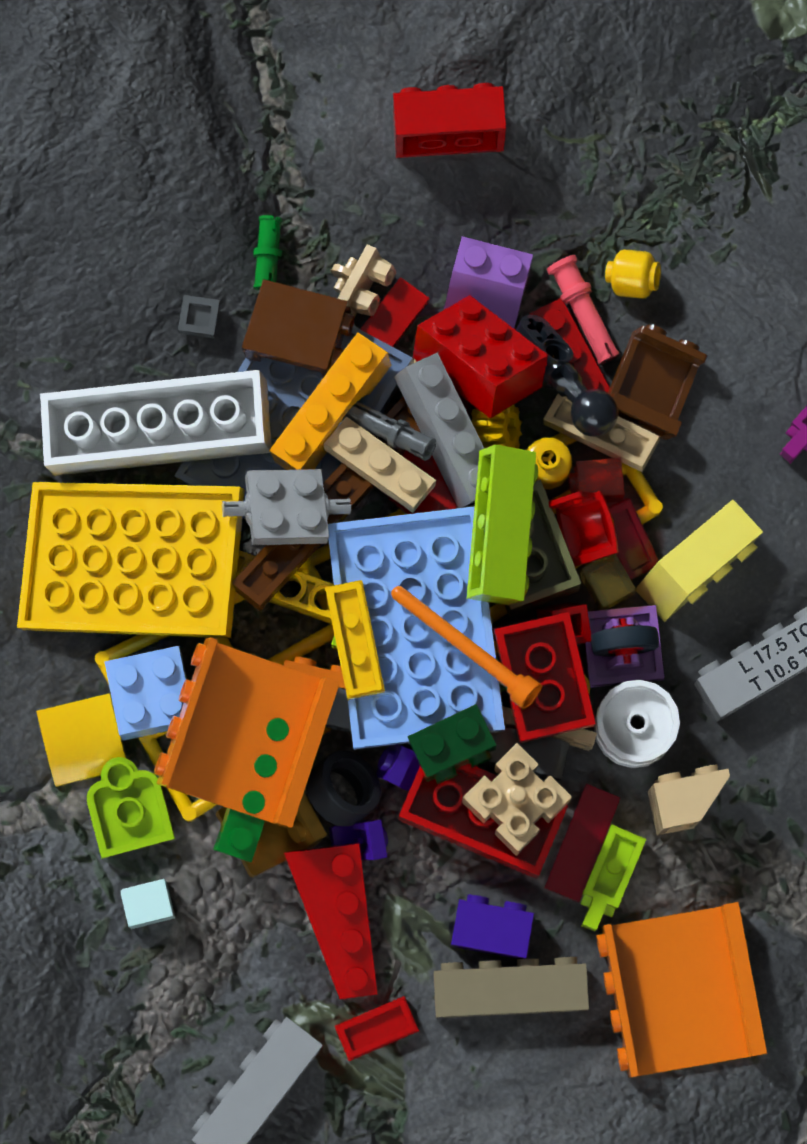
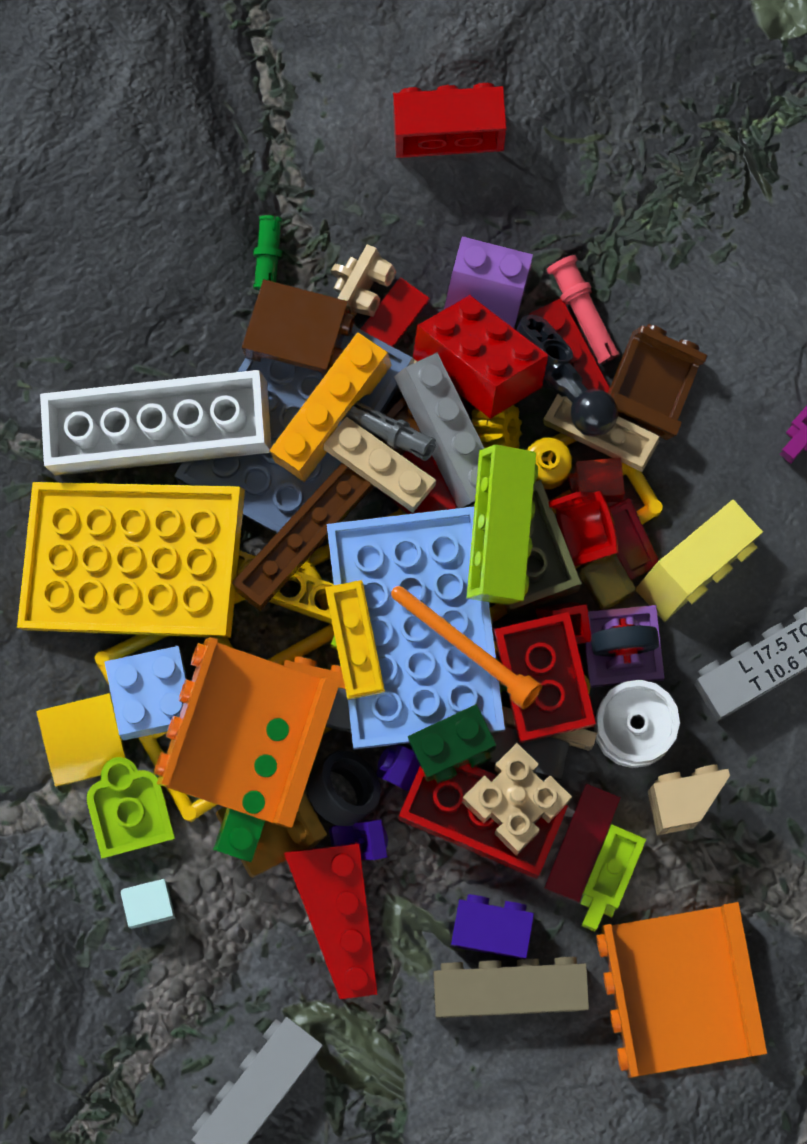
(199, 316): dark grey plate -> none
(286, 507): light grey plate -> none
(376, 1028): red tile -> none
(633, 274): yellow head -> none

